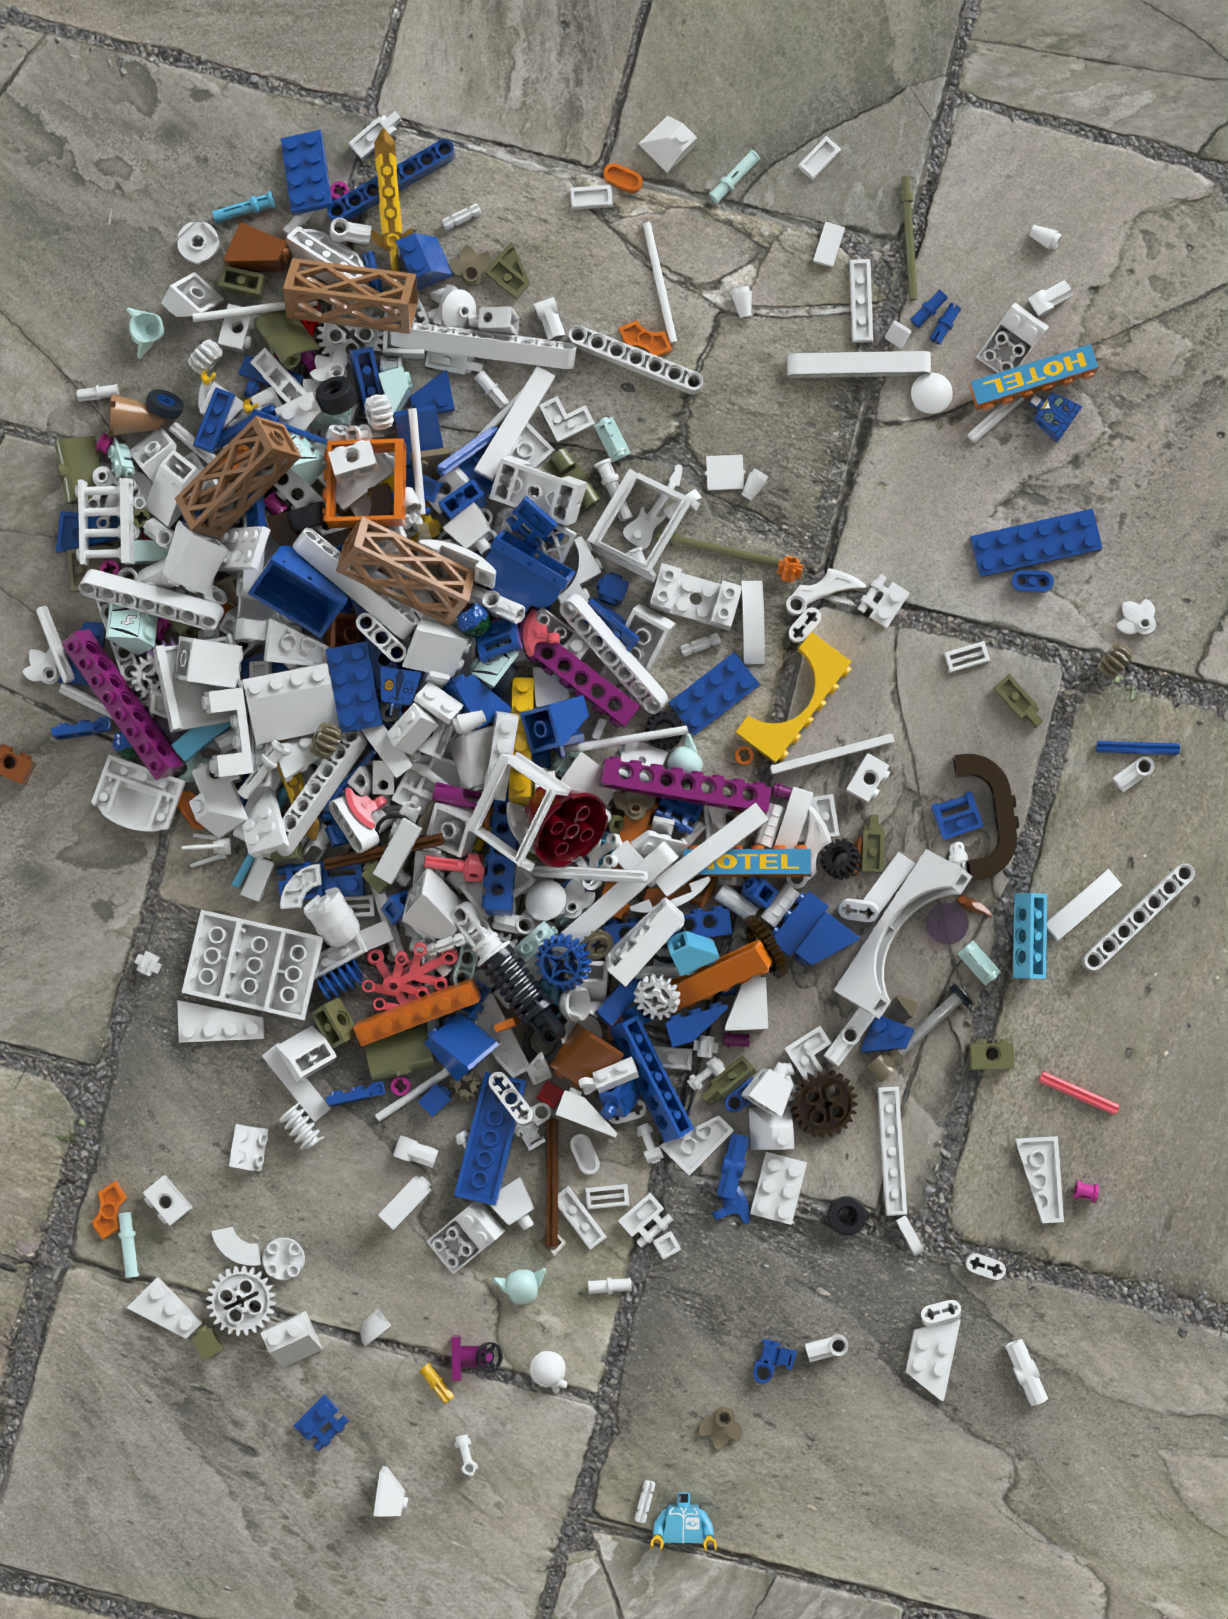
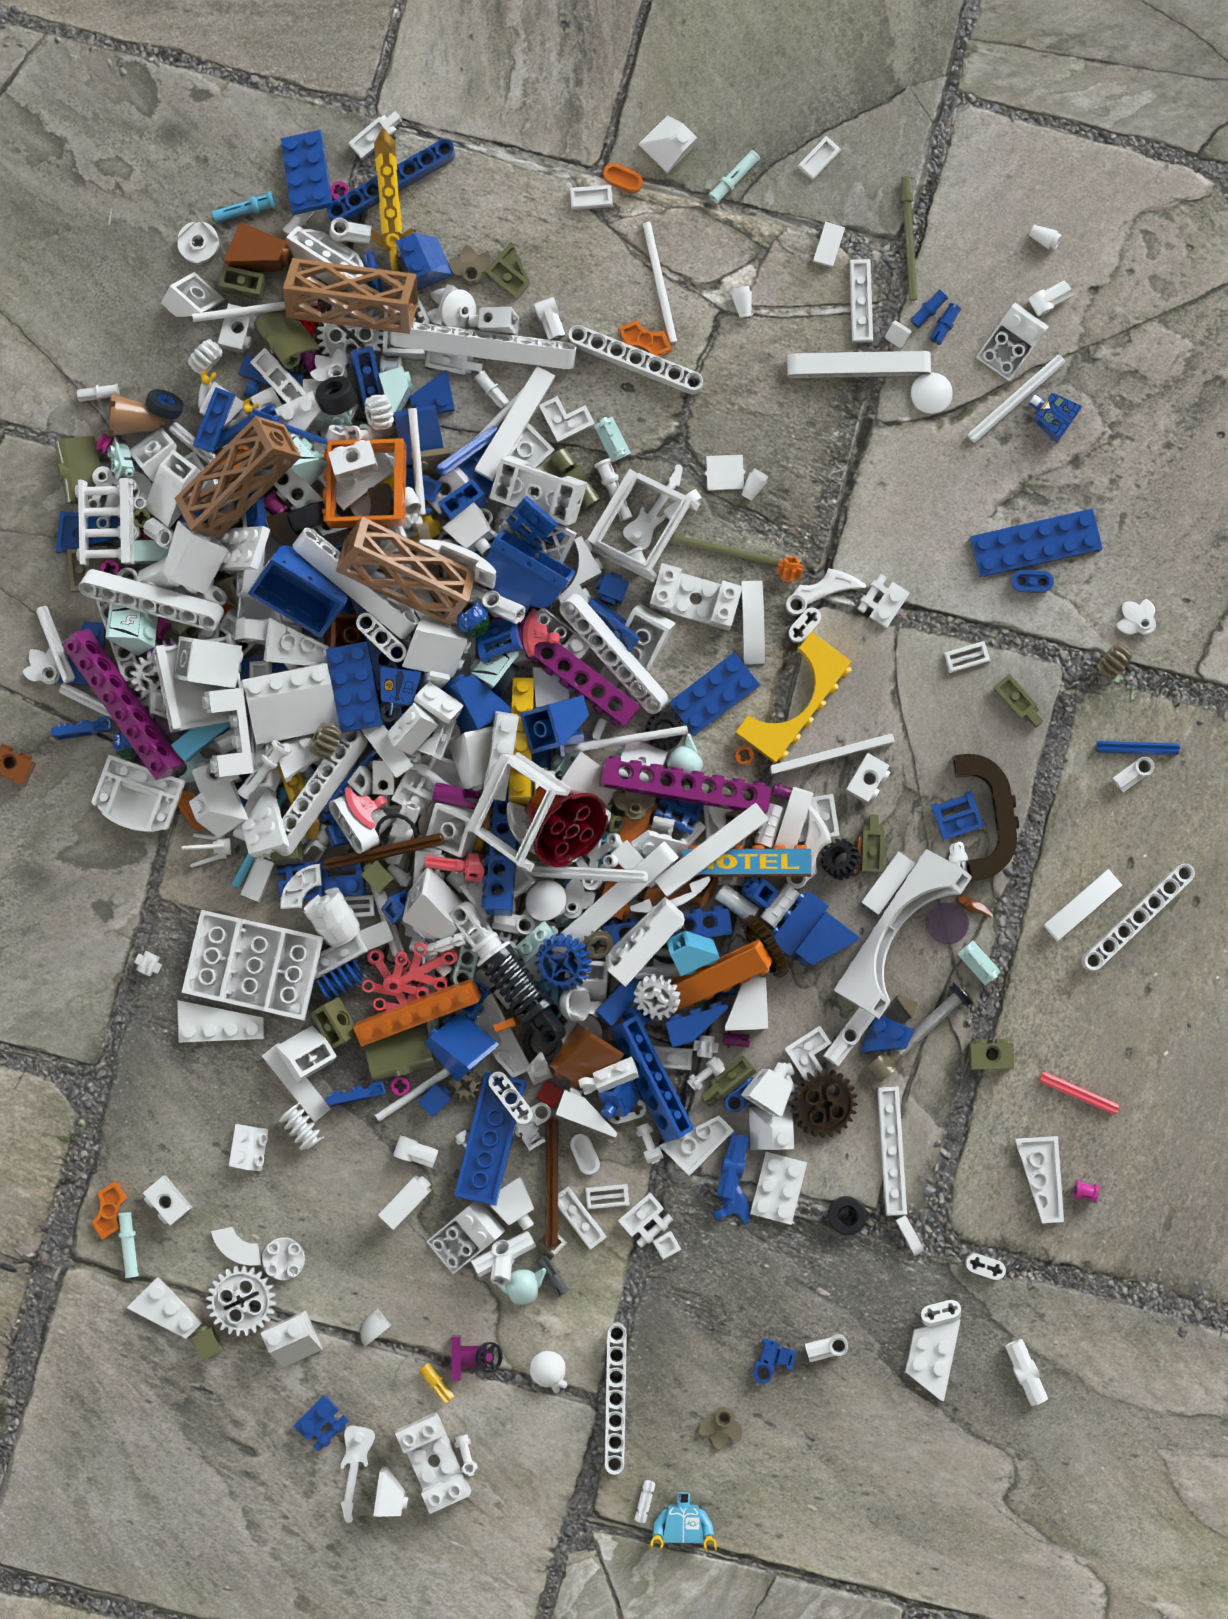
(144, 329): light aqua piece -> none
(358, 1442): none -> white piece
(397, 851): white tile -> none
(441, 1483): none -> white plate
(461, 216): white axle -> none
(469, 721): white cone -> none
(501, 1257): none -> white piece
(552, 1276): none -> dark grey axle
(609, 1286): white pin -> none
(618, 1408): none -> white beam
(700, 644): white axle -> none
(858, 915): white beam -> none
(1030, 935): medium azure brick -> none
(1033, 377): brick -> none

